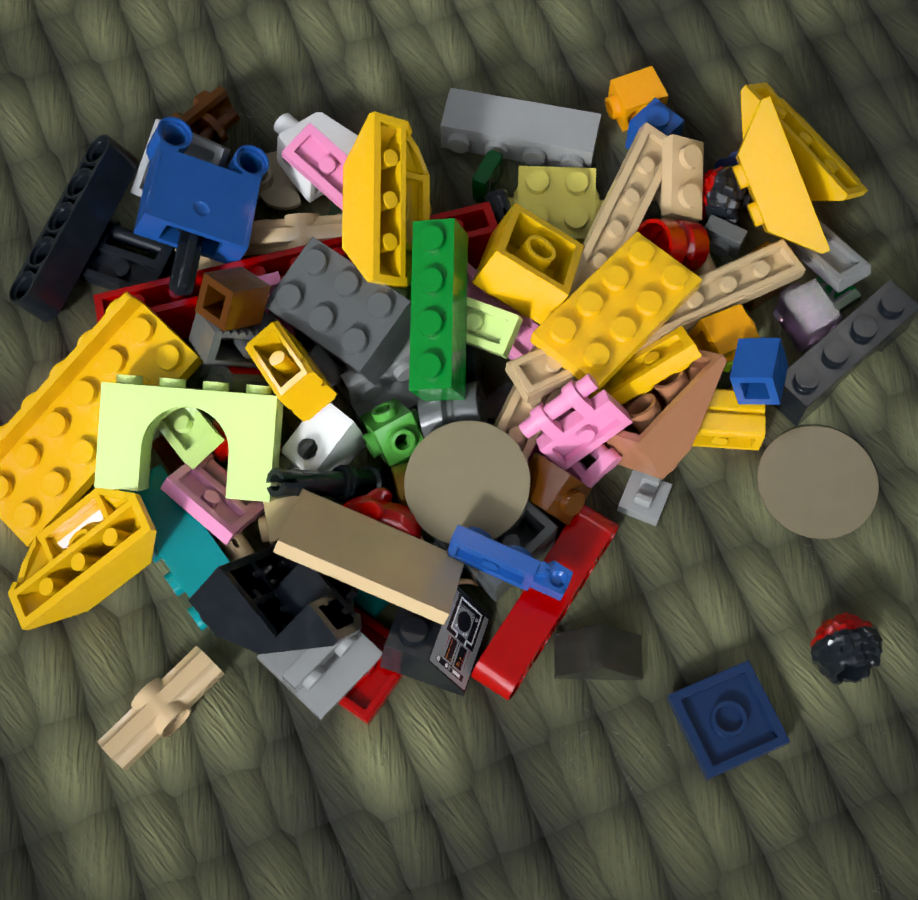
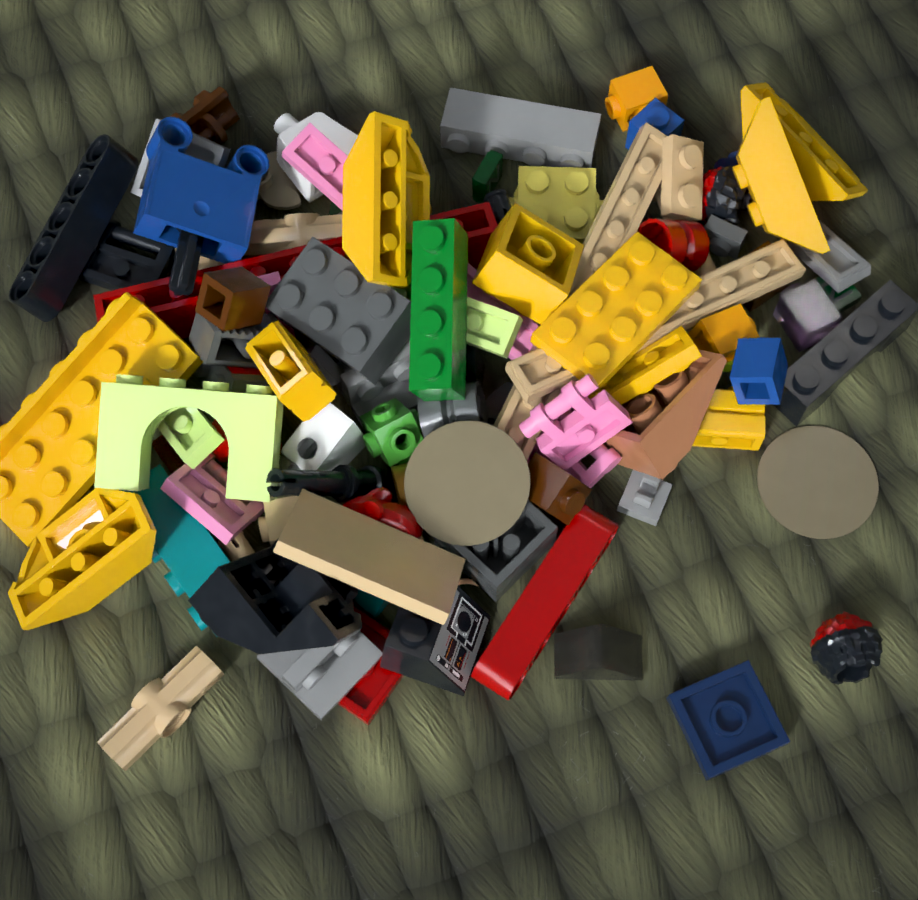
(508, 563): blue hinge -> none

